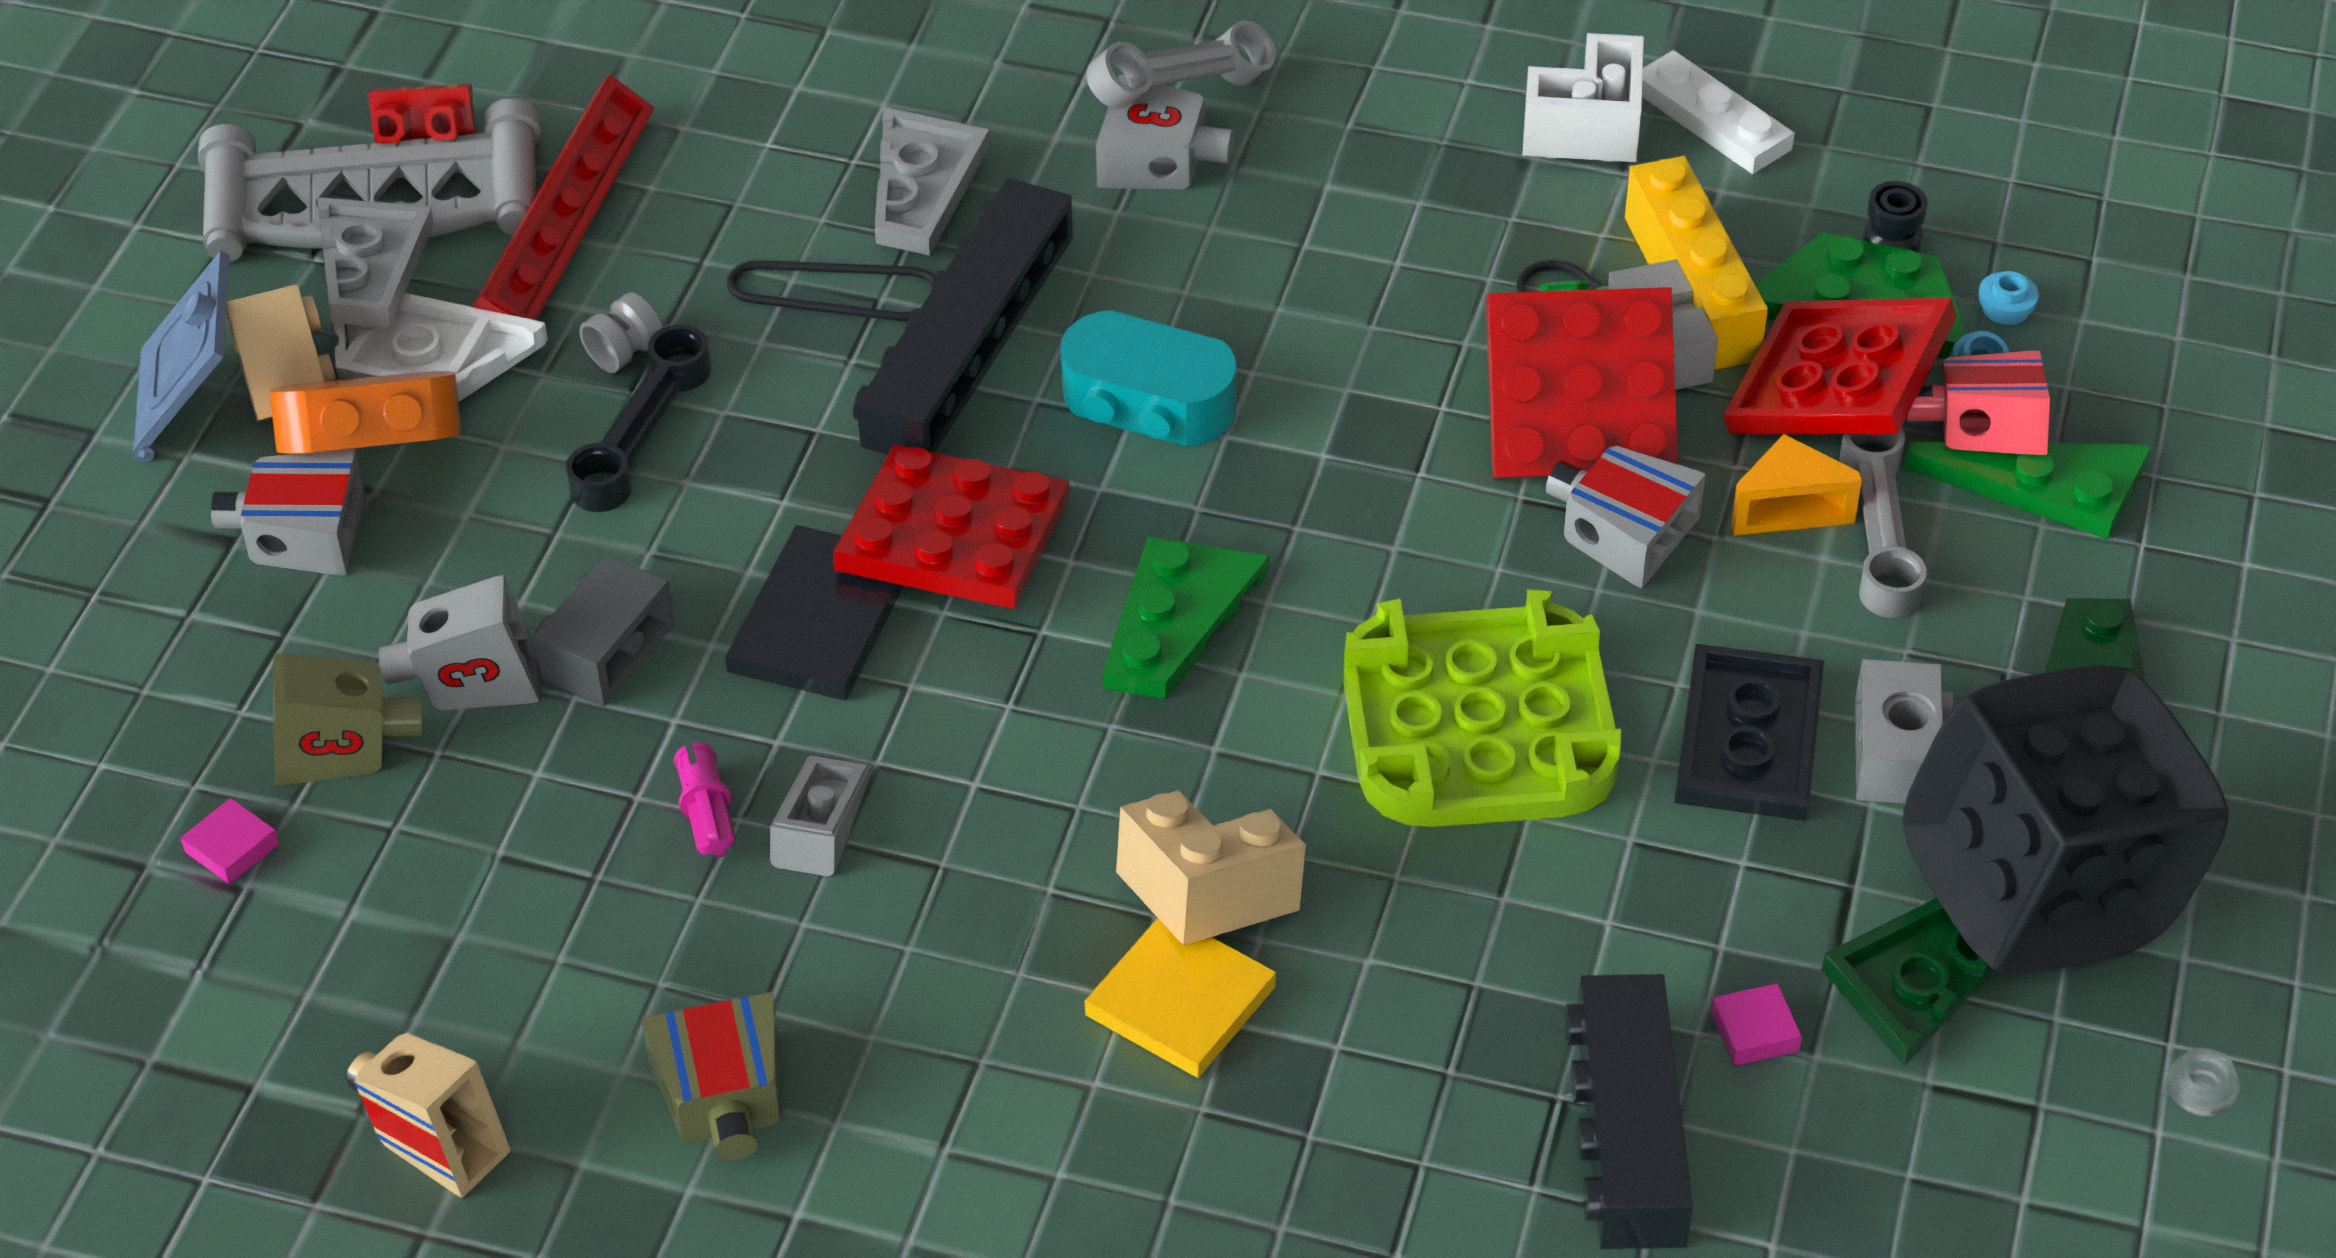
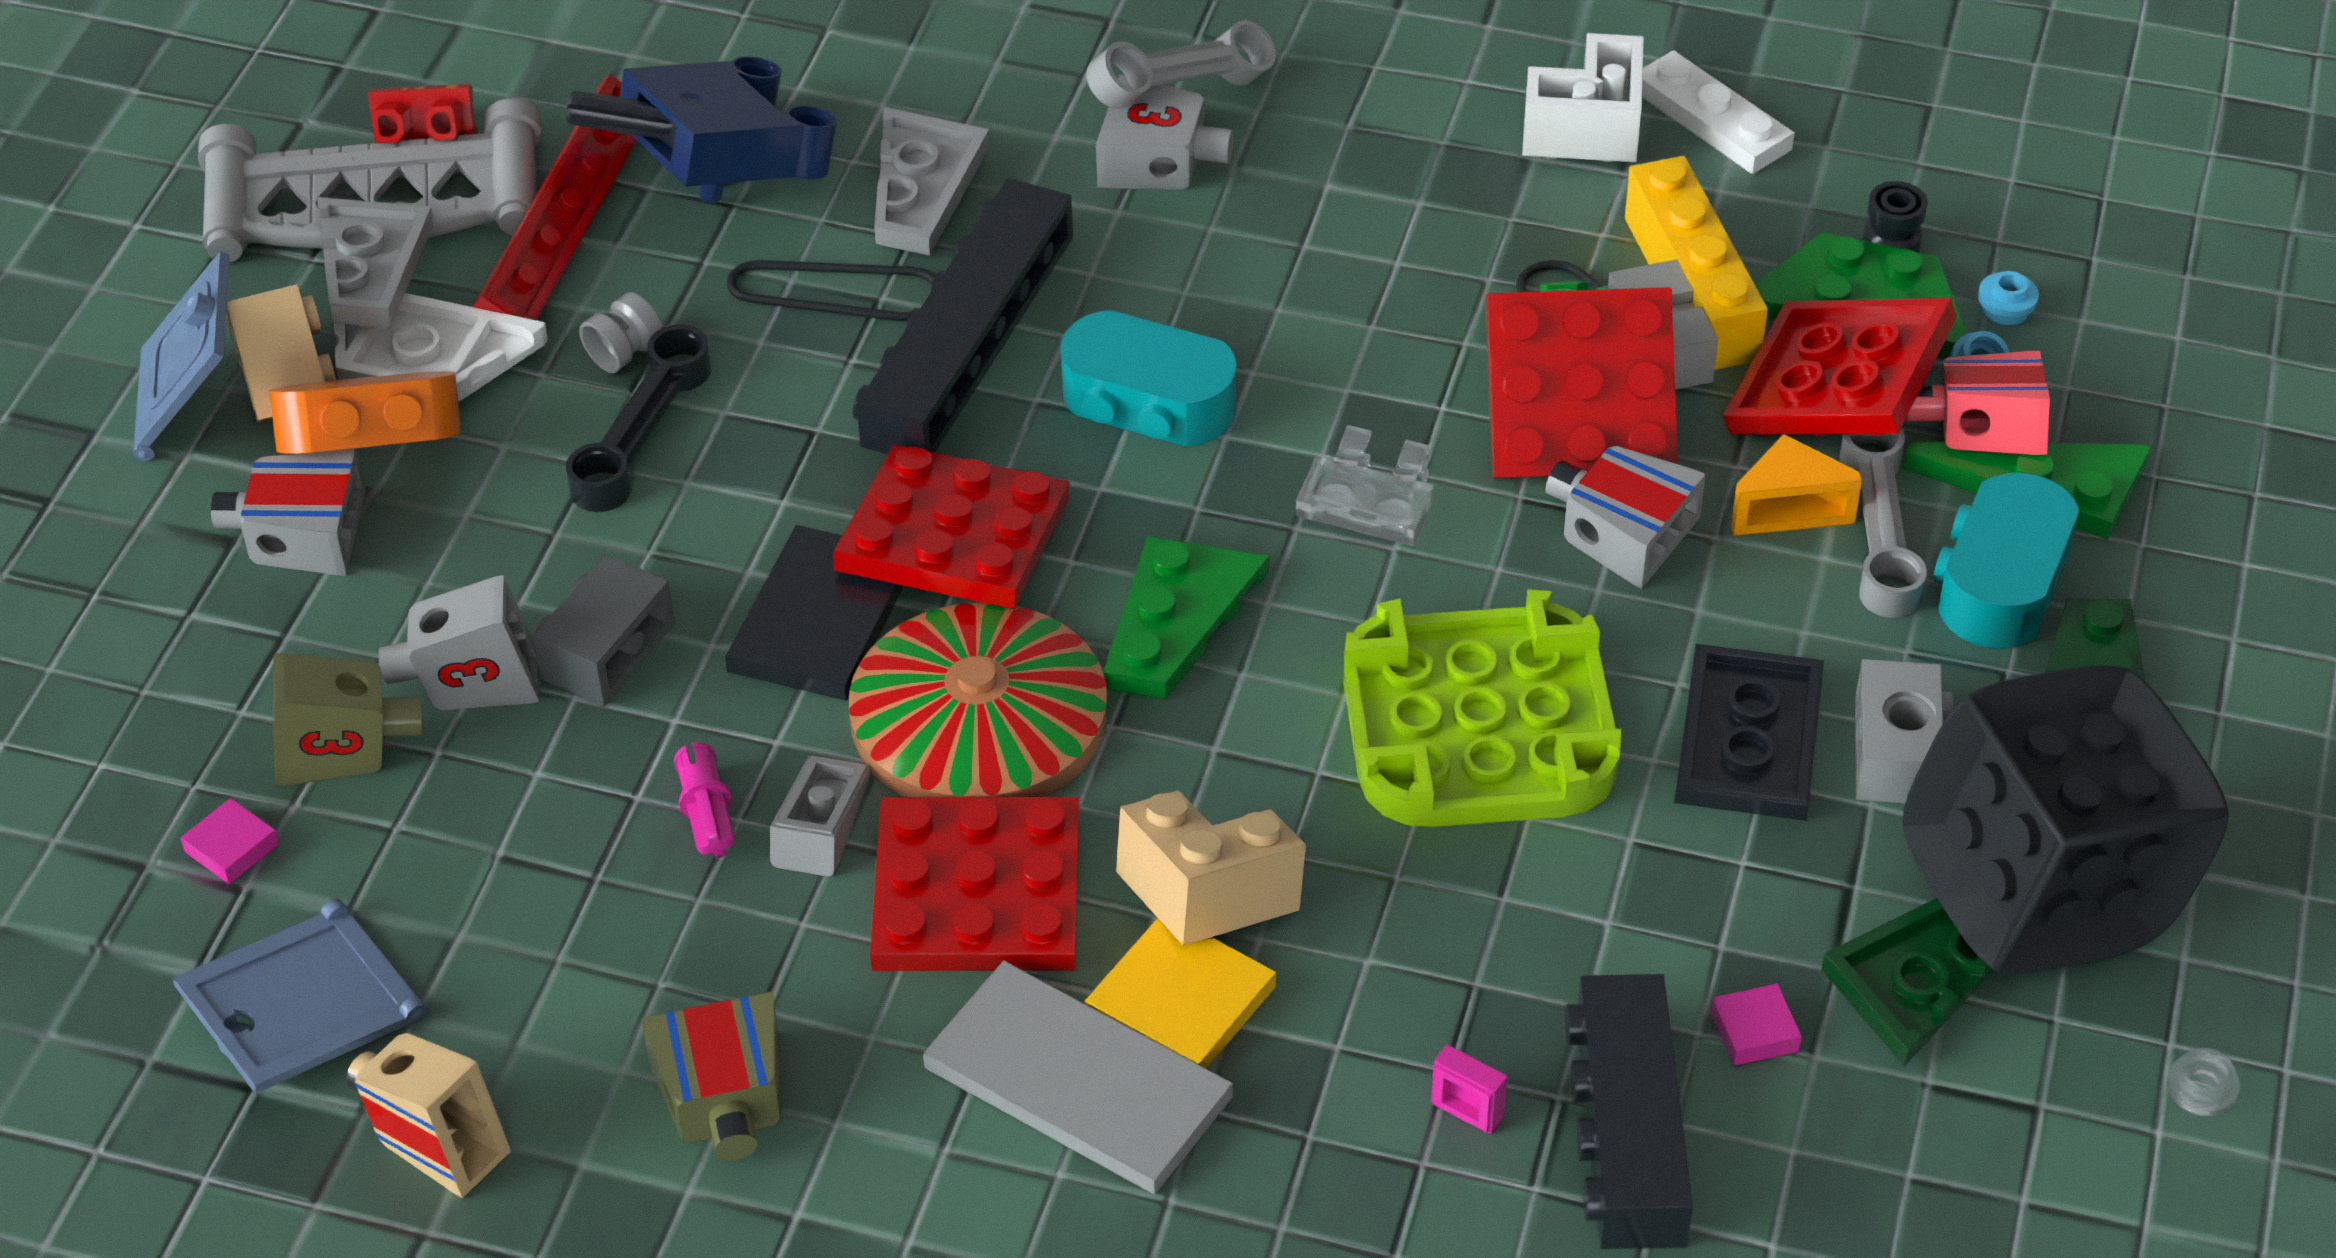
(308, 993): none -> sand blue container
(713, 123): none -> dark blue piece
(976, 884): none -> red plate
(978, 704): none -> dish
(1078, 1076): none -> light grey tile
(1368, 500): none -> clear plate
(1469, 1089): none -> dark pink tile
(2005, 559): none -> teal brick

